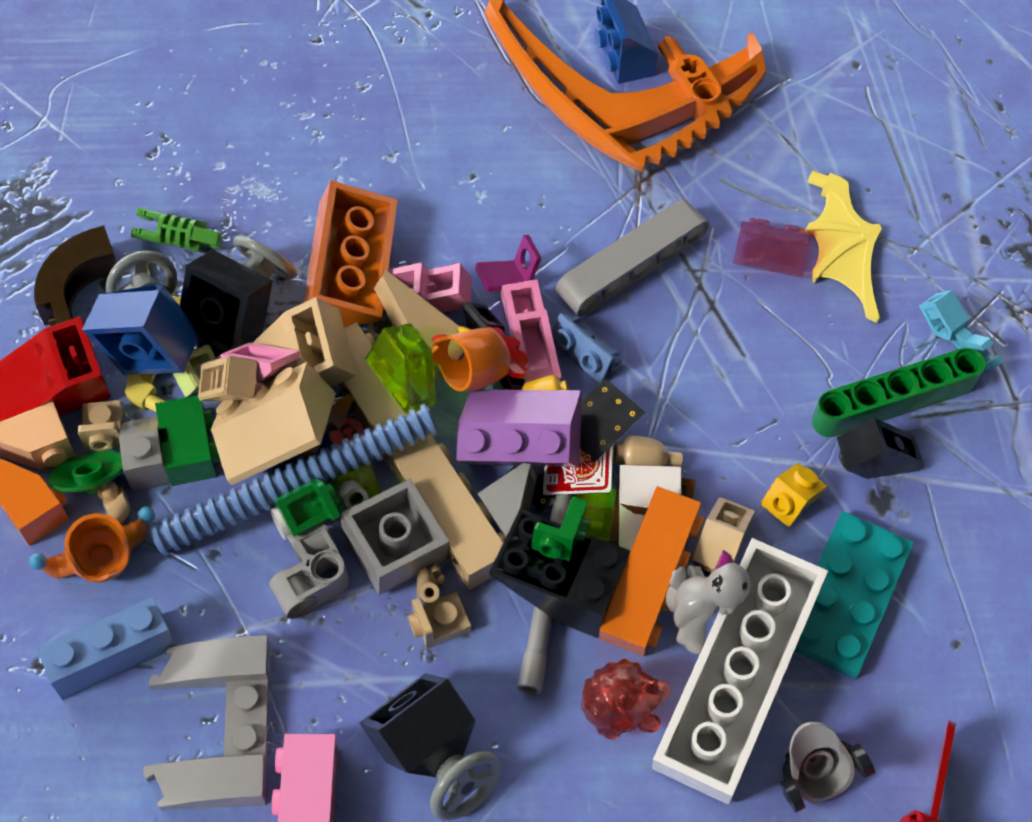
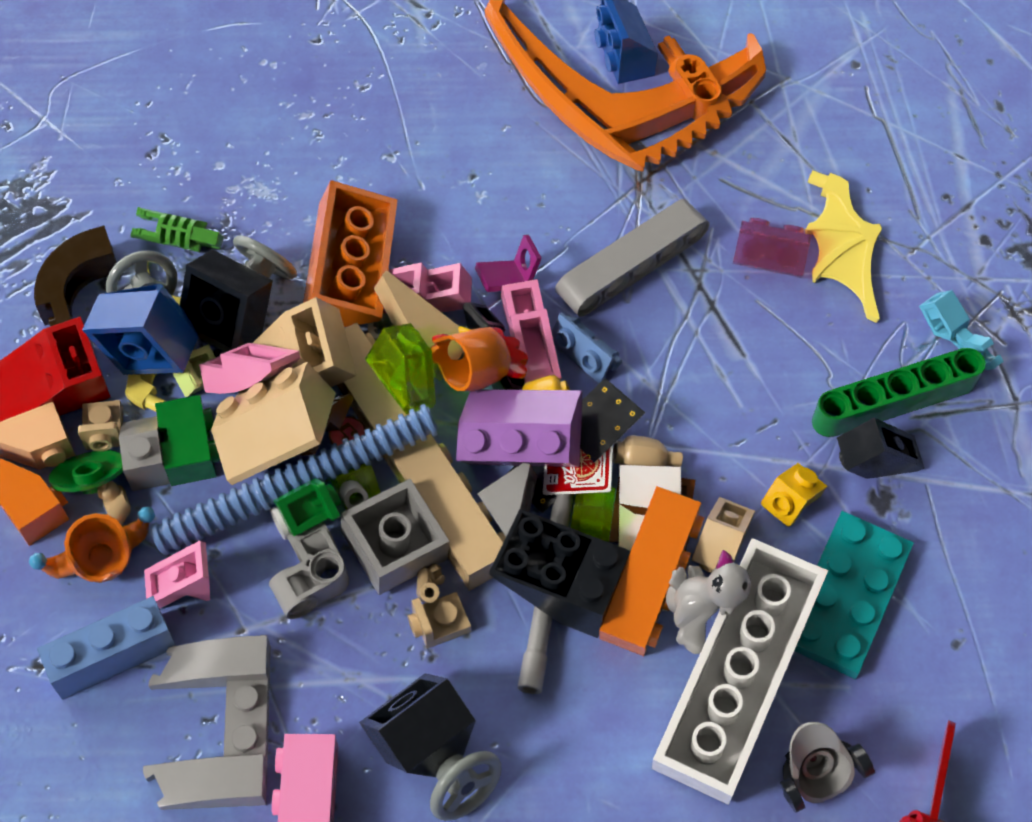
(179, 576): none -> bright pink slope
(227, 379): tan slope -> none
(561, 542): green bracket -> none
(622, 698): clear red animal -> none

